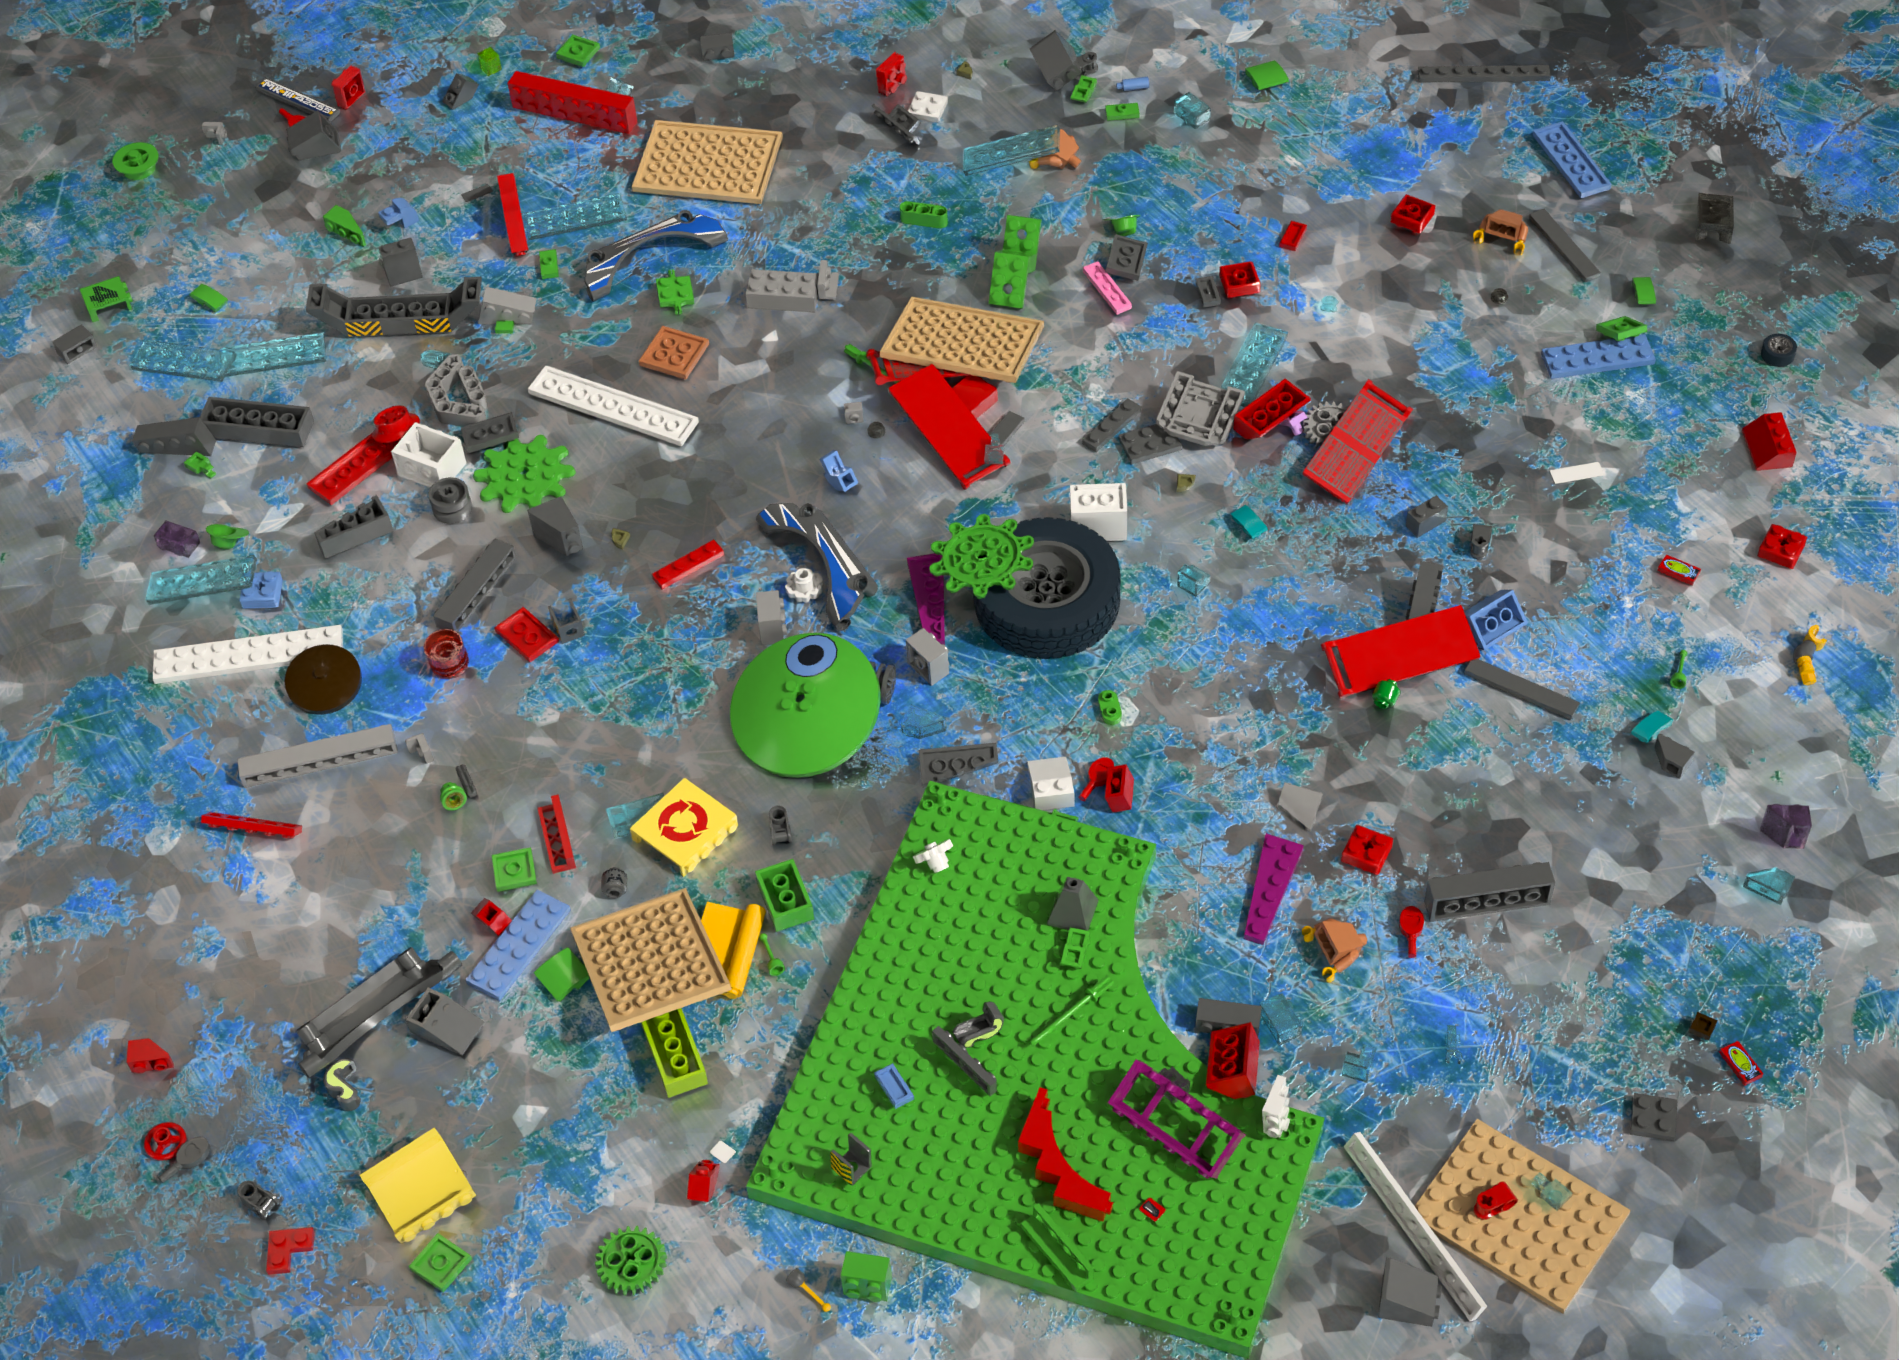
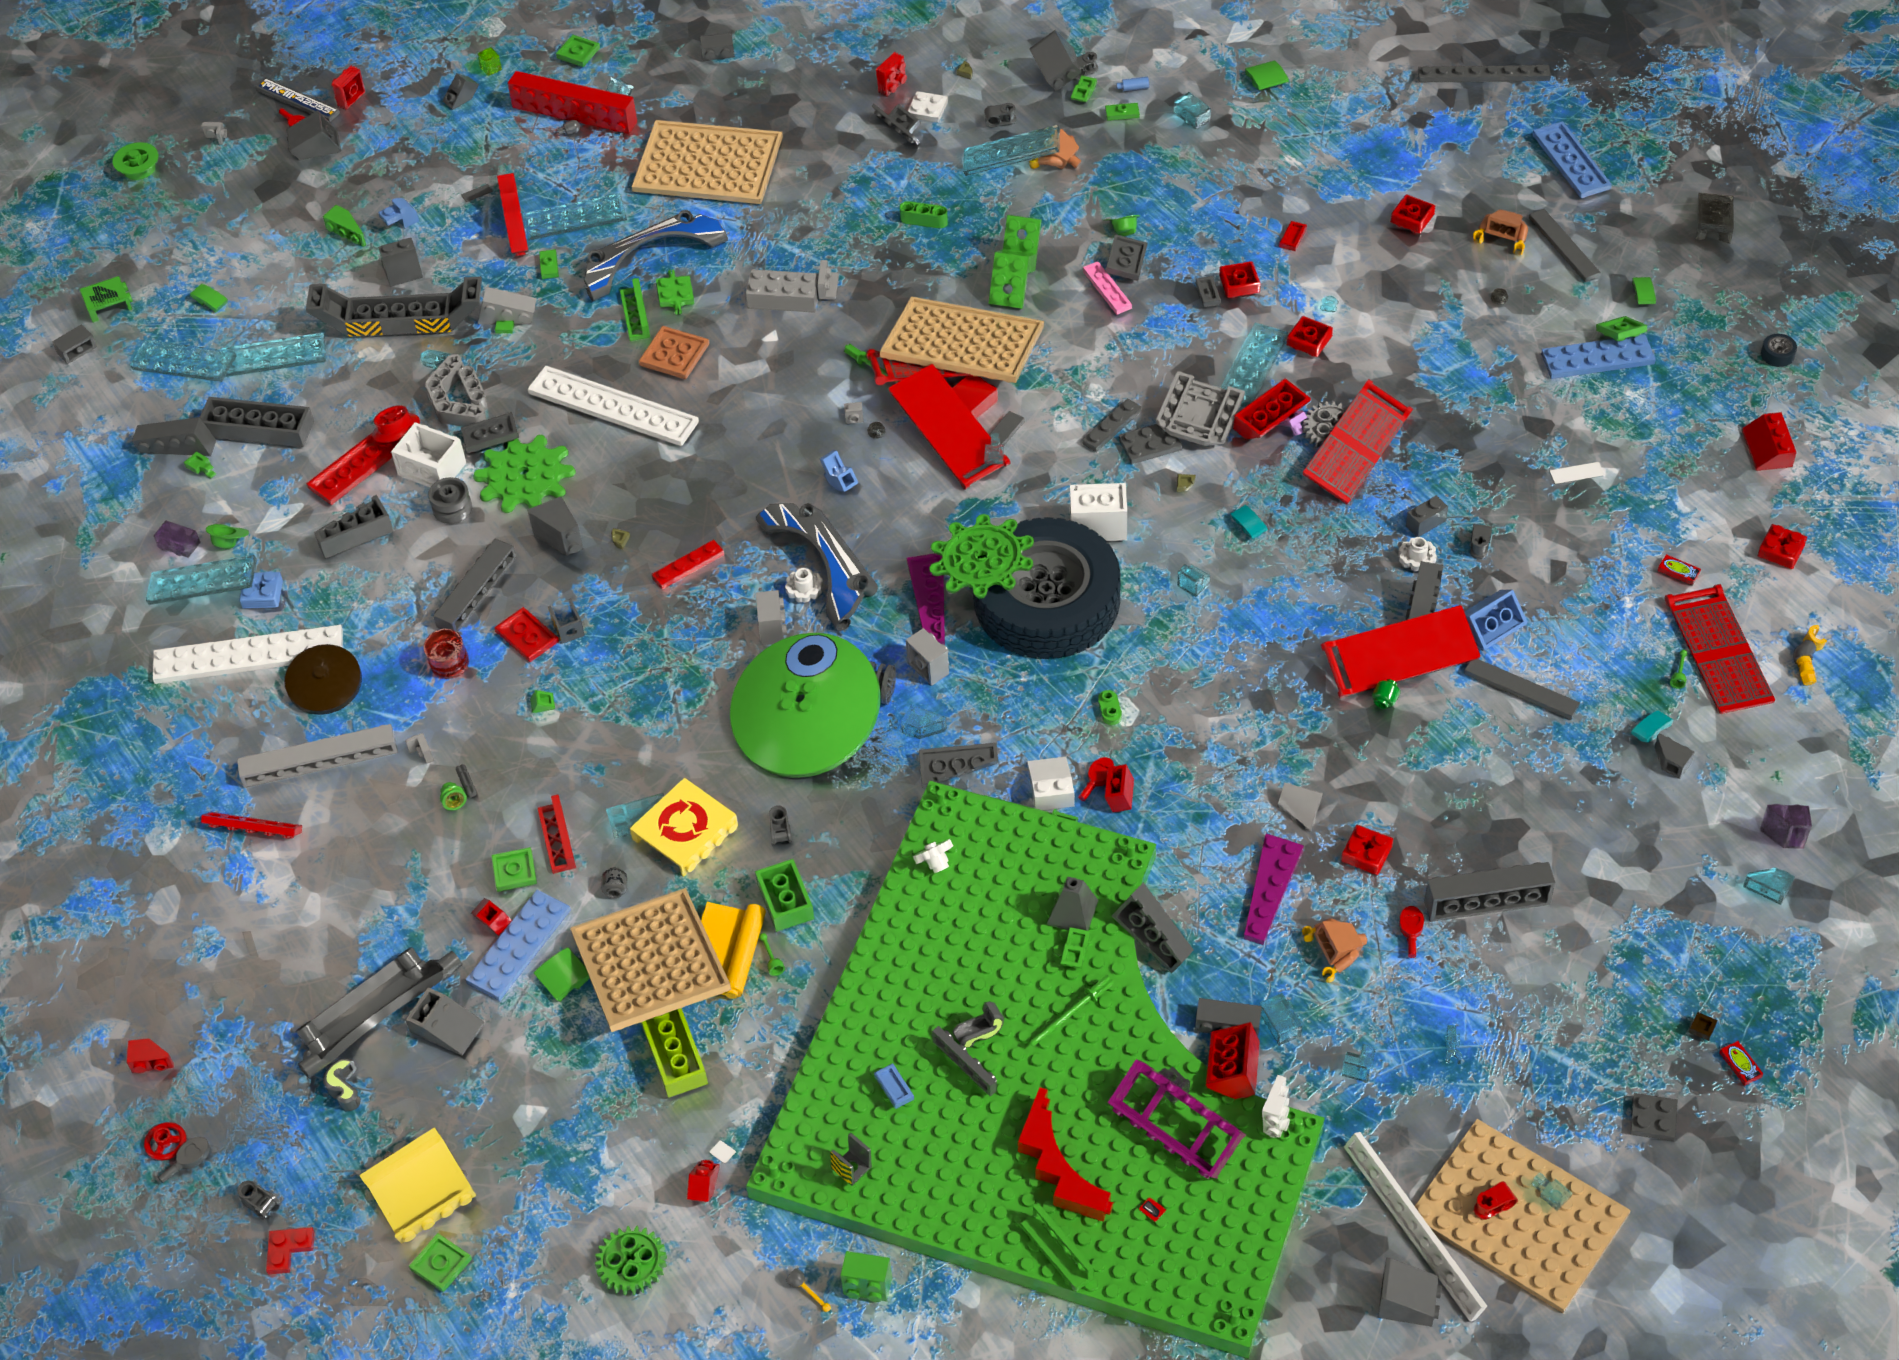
(542, 701): none -> bright green slope
(569, 127): none -> dark grey cylinder
(639, 304): none -> bright green fence
(998, 115): none -> dark grey piece
(1153, 928): none -> dark grey wedge
(1309, 336): none -> red brick
(1415, 551): none -> white plant
(1720, 650): none -> red flag

